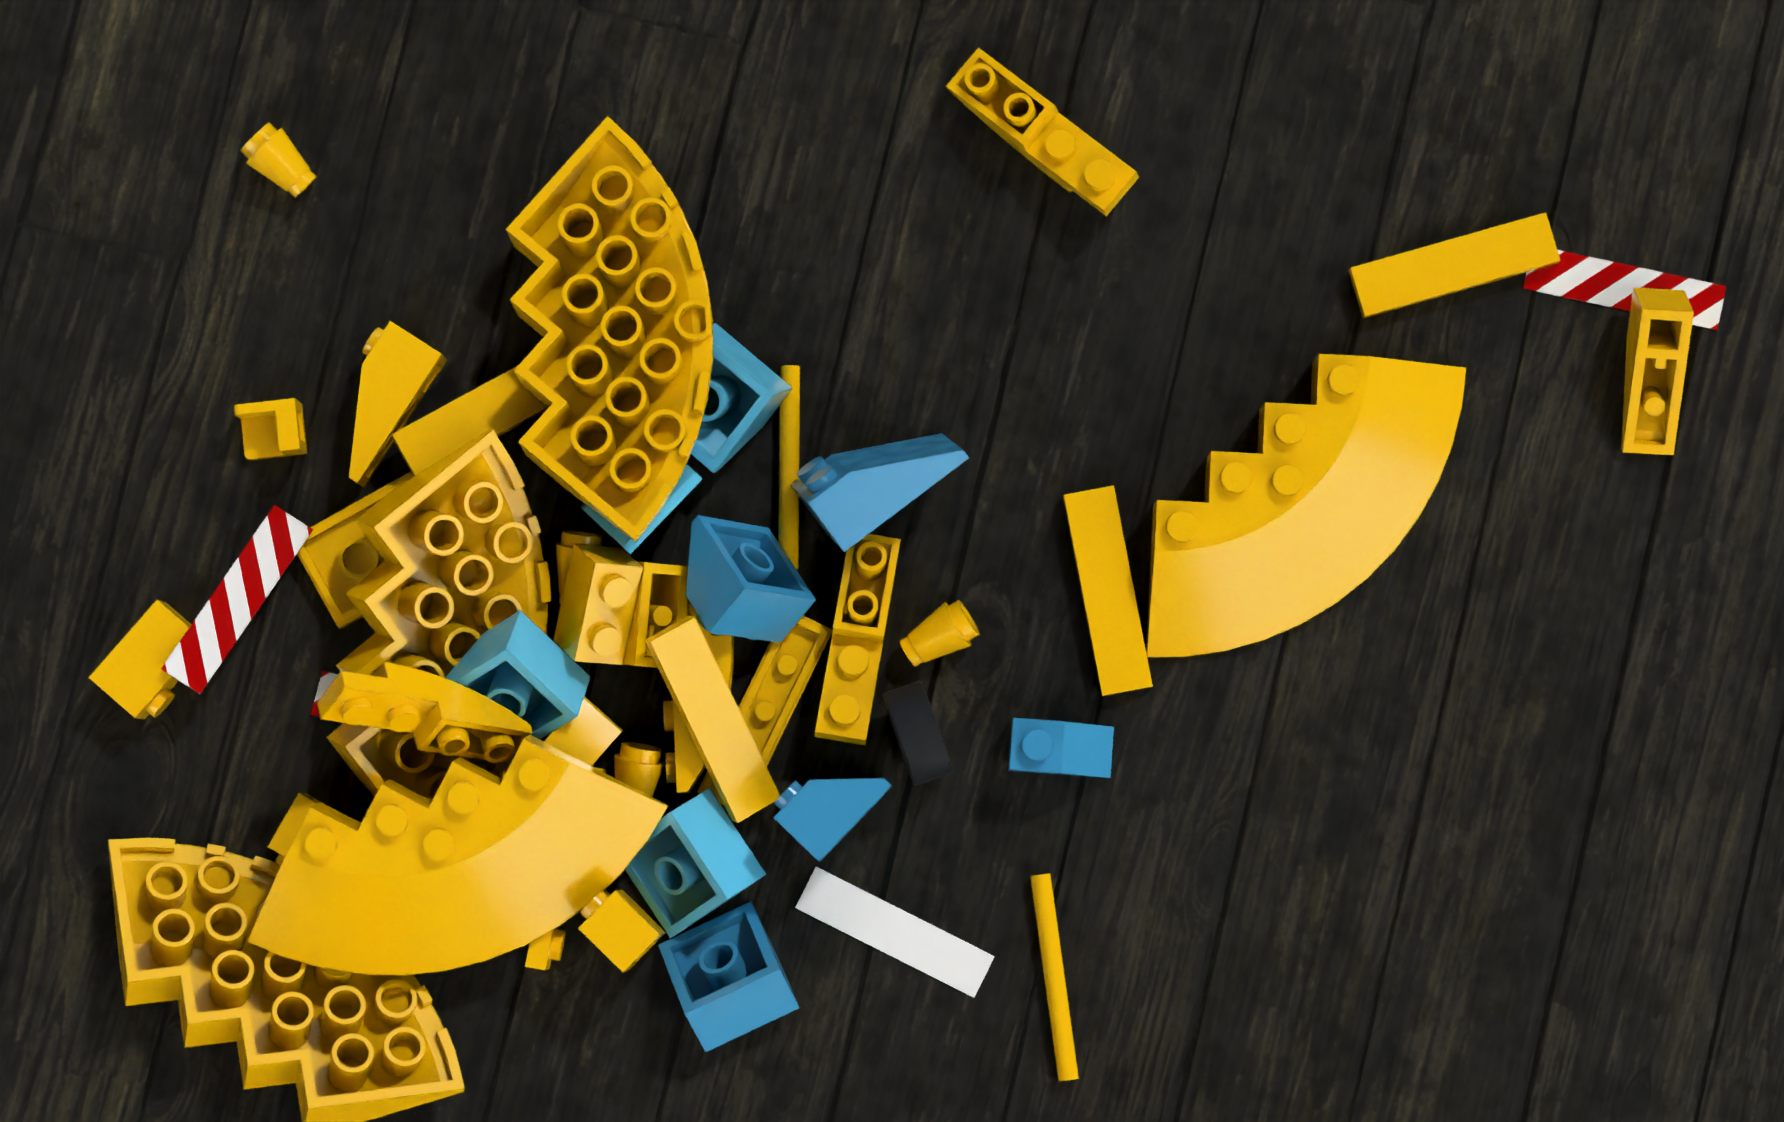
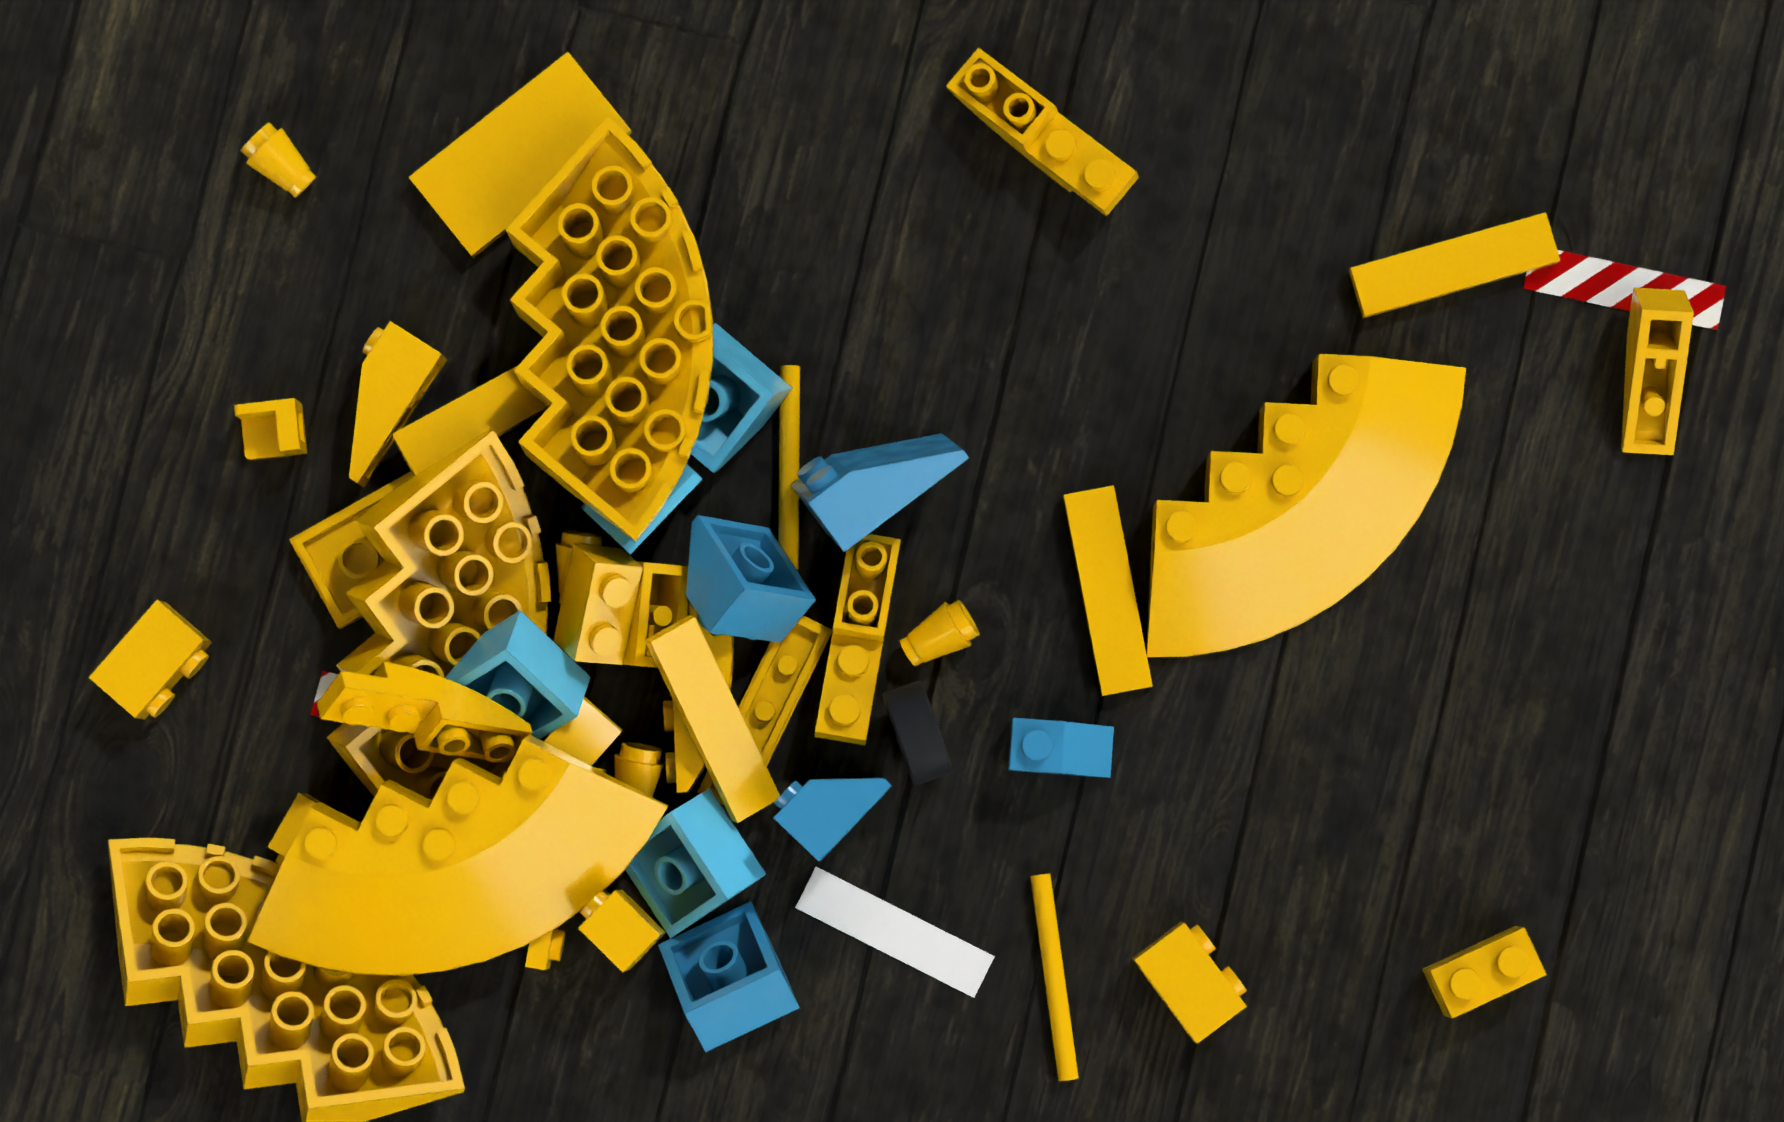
(237, 599): sticker -> none
(513, 153): none -> yellow tile
(1191, 981): none -> yellow brick
(1484, 971): none -> yellow brick

